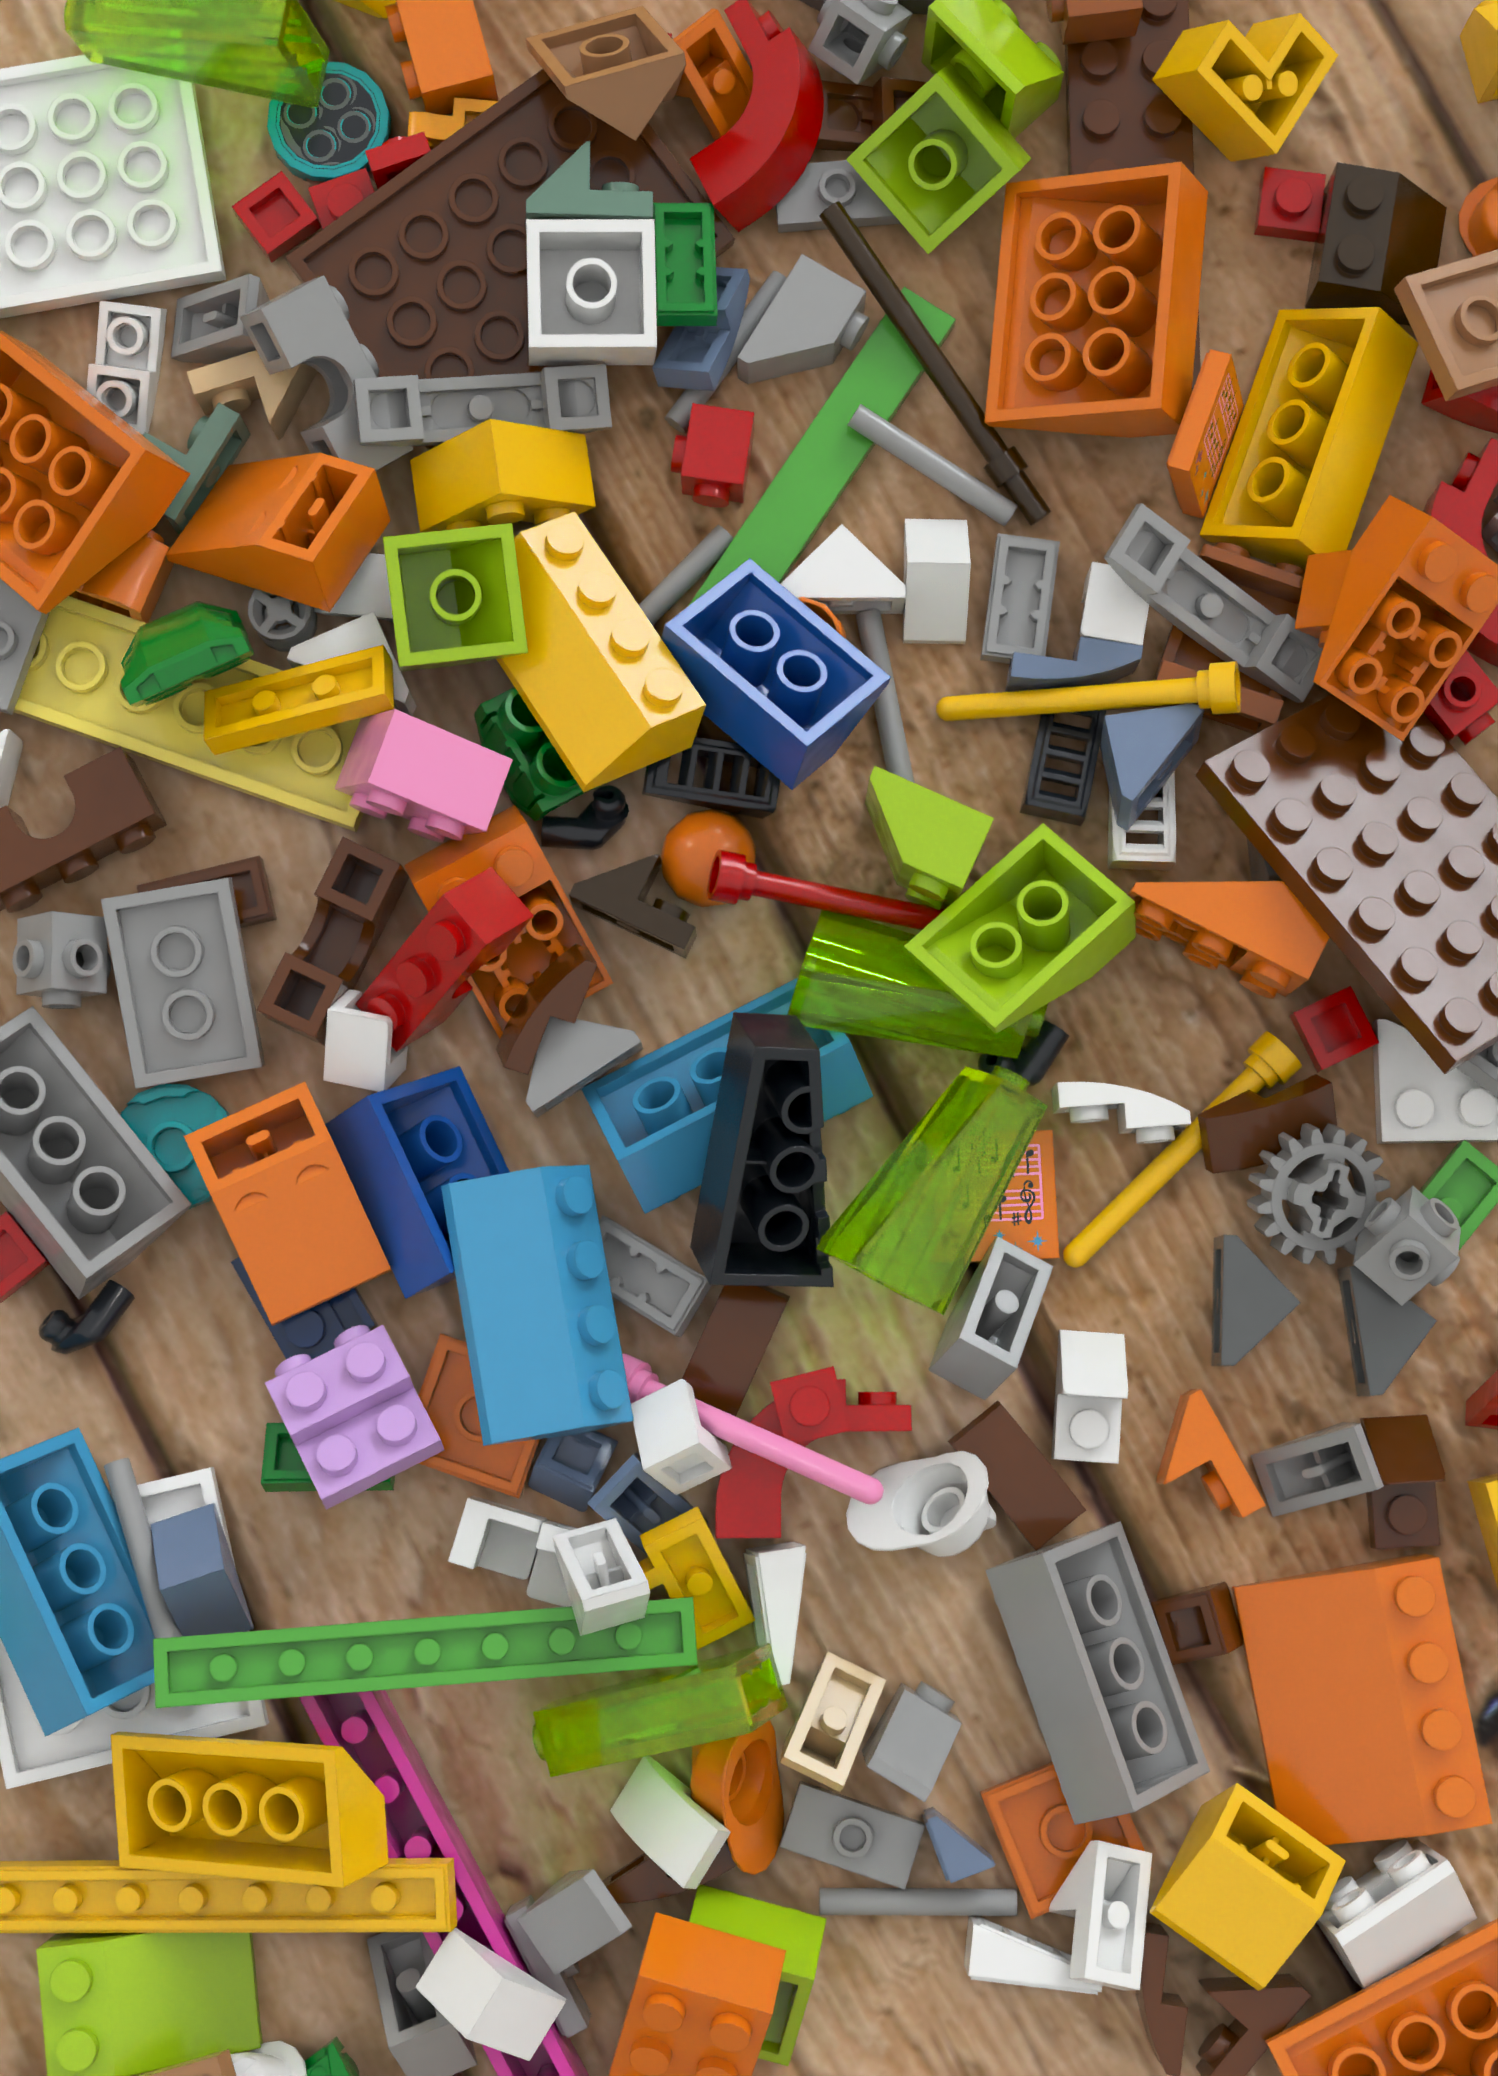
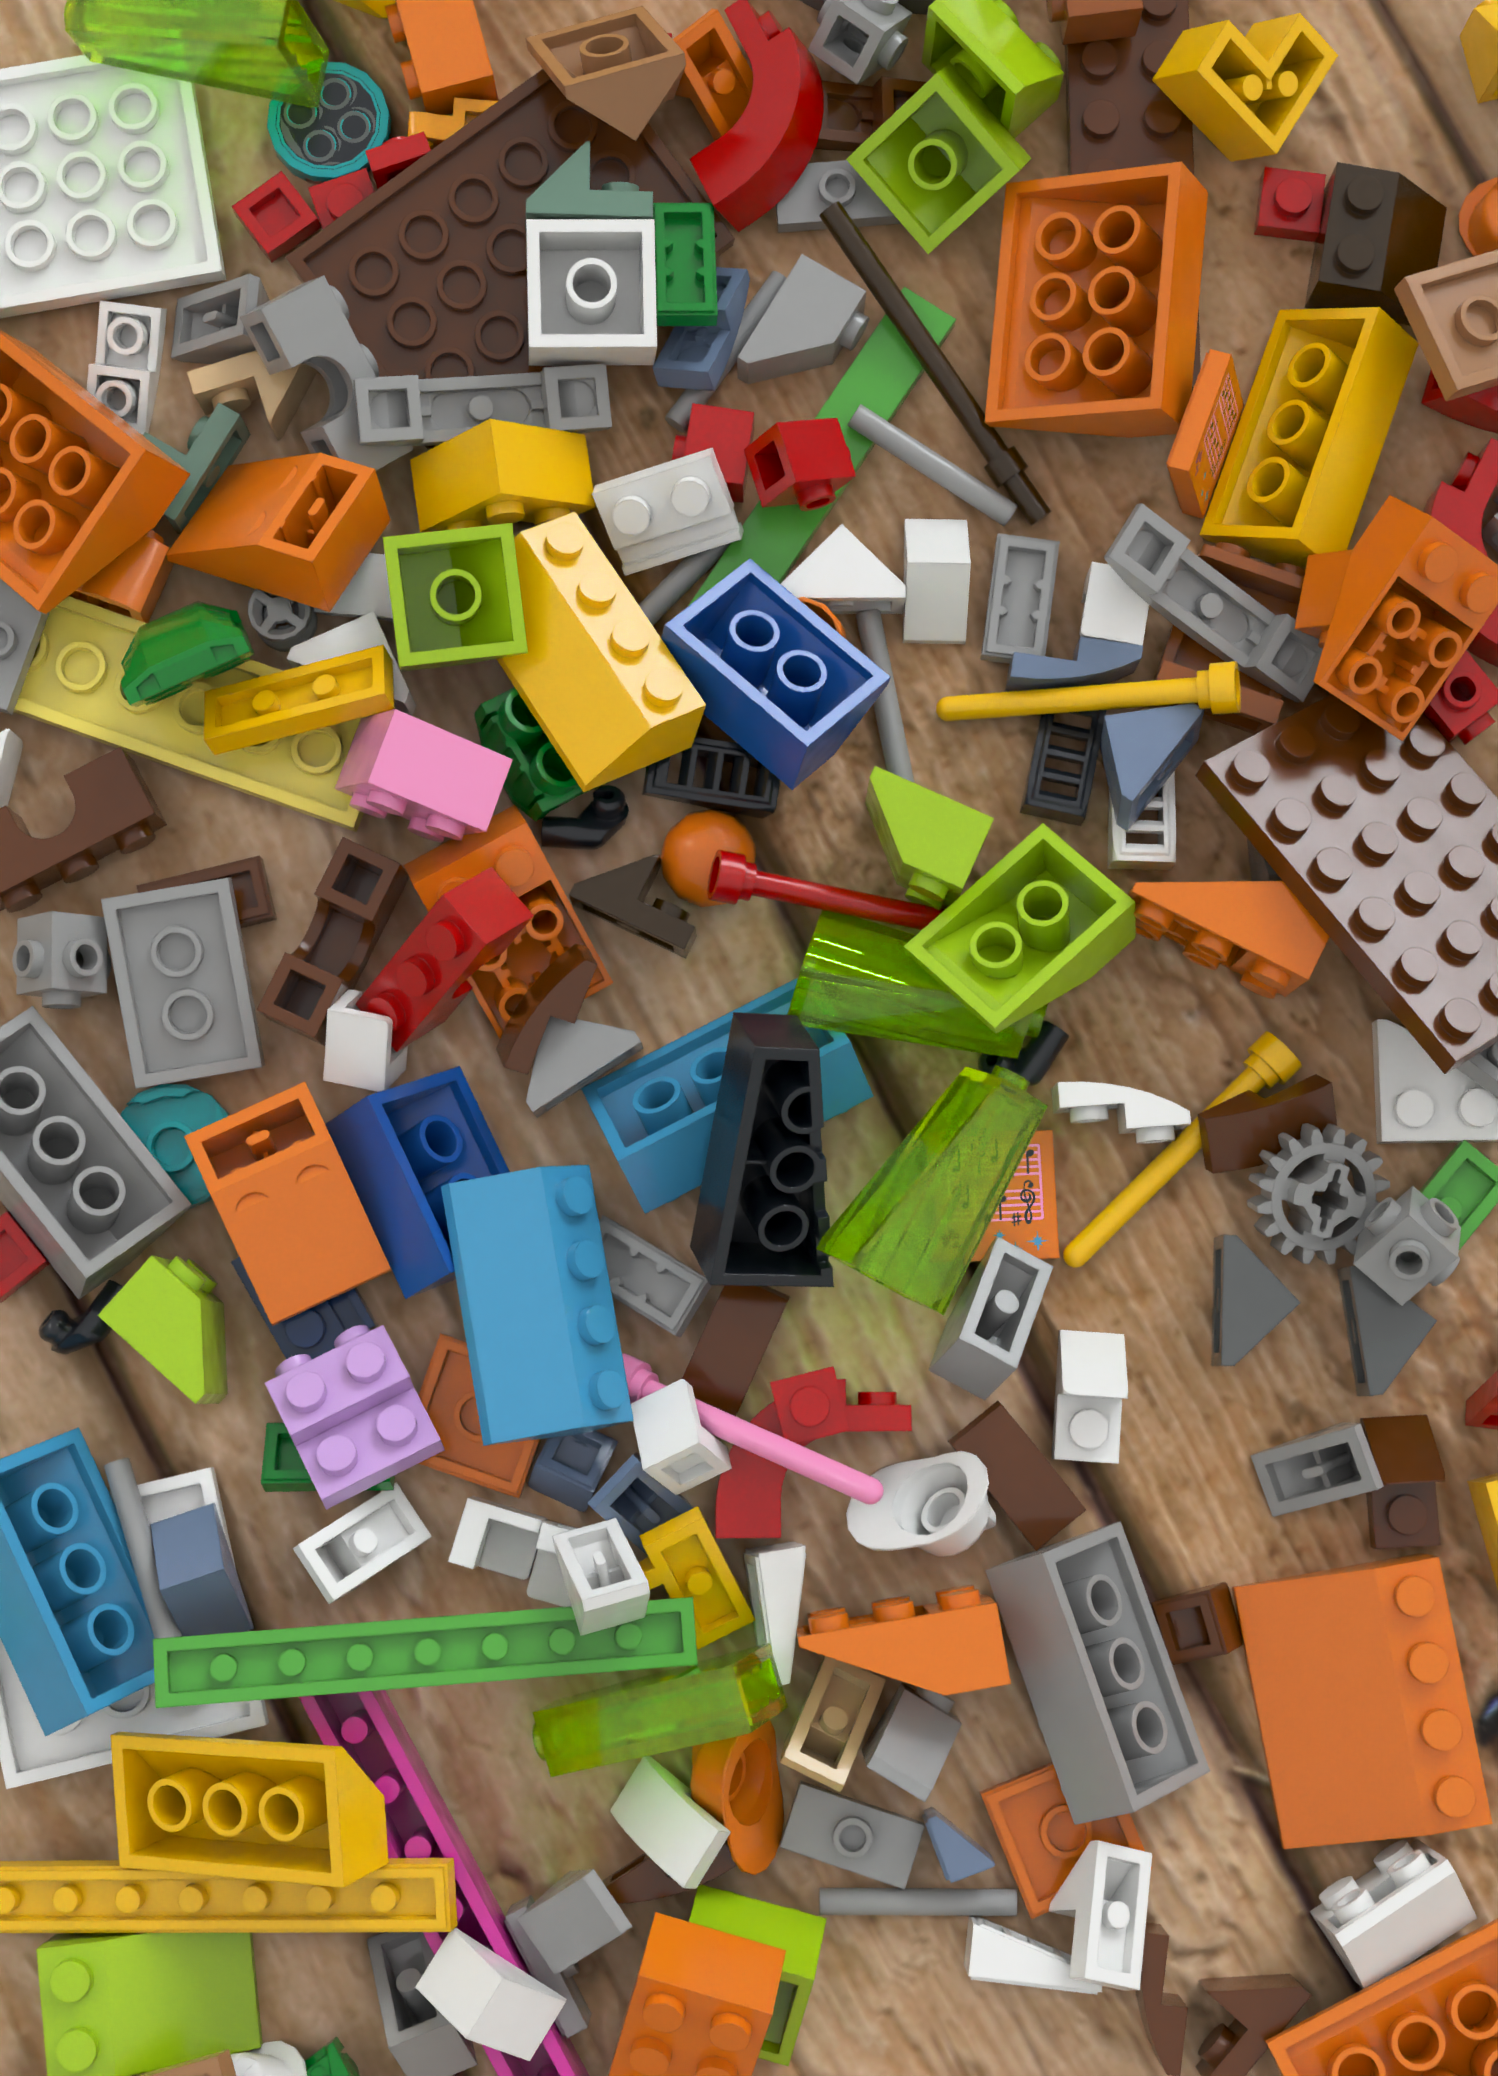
(175, 1325): none -> lime slope
(362, 1543): none -> white slope
(668, 511): none -> white plate
(800, 463): none -> red brick
(933, 1646): none -> orange slope
(1198, 1440): orange slope -> none
(1246, 1885): yellow slope -> none
(1334, 1029): red plate -> none

